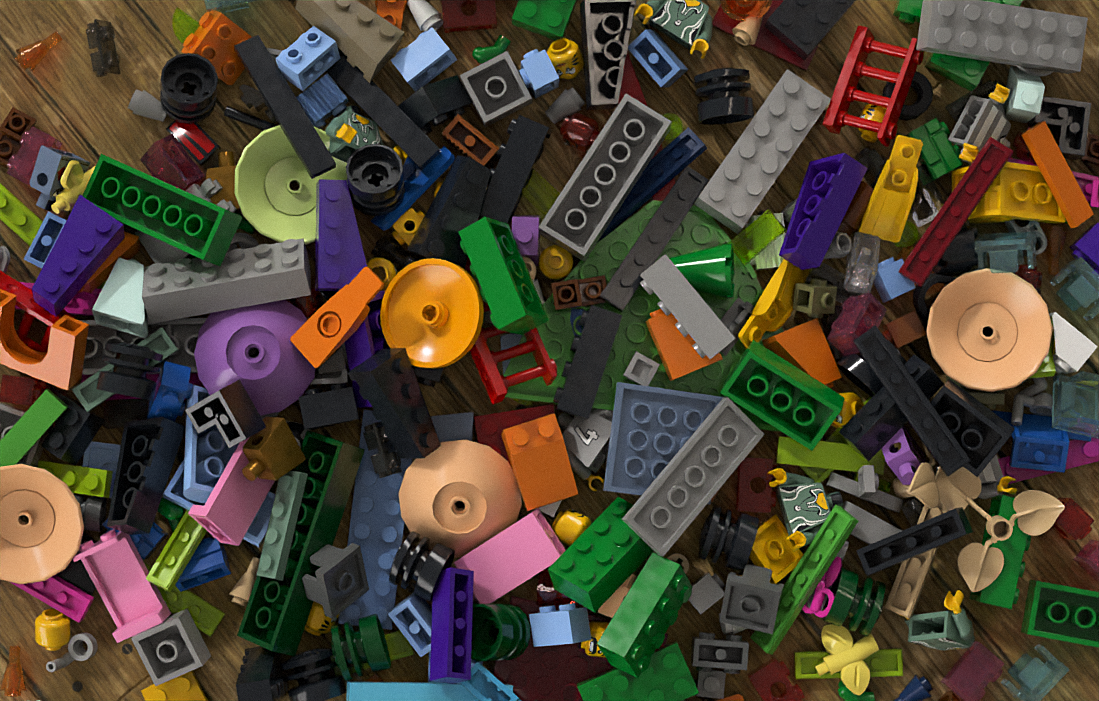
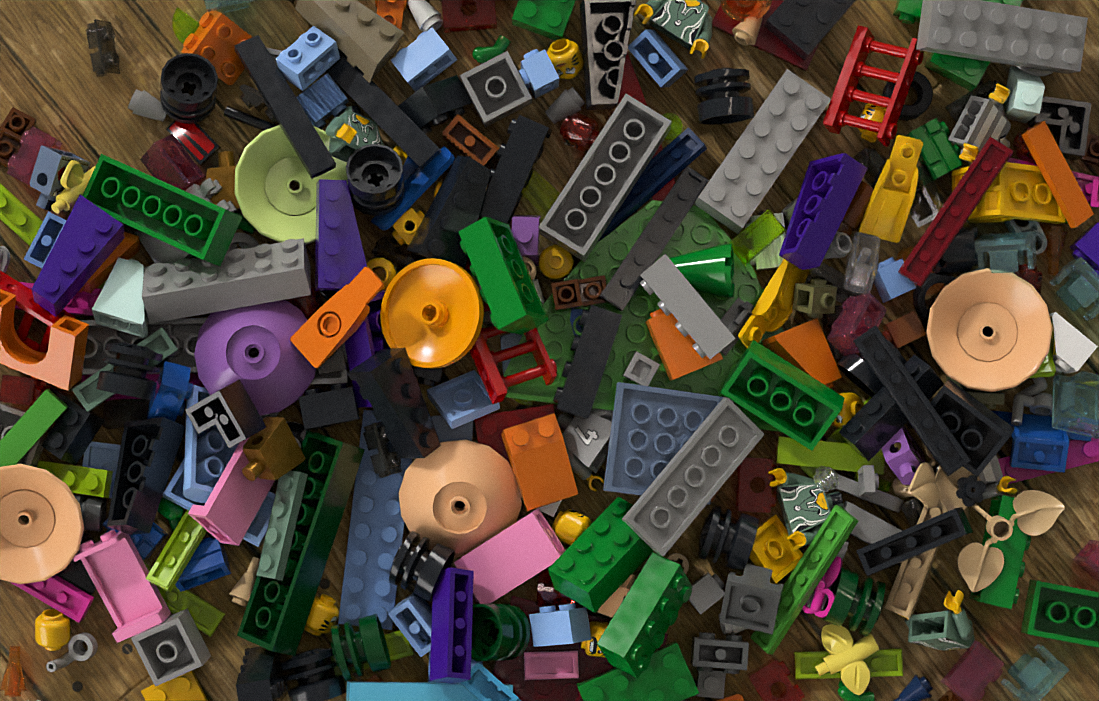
(32, 54): clear orange cone -> none
(338, 579): dark grey panel -> none
(462, 399): none -> light blue plate
(551, 665): none -> bright pink tile
(826, 478): none -> clear plate
(908, 236): clear neon green tile -> none
(964, 491): none -> black plant
(1073, 521): clear red brick -> none

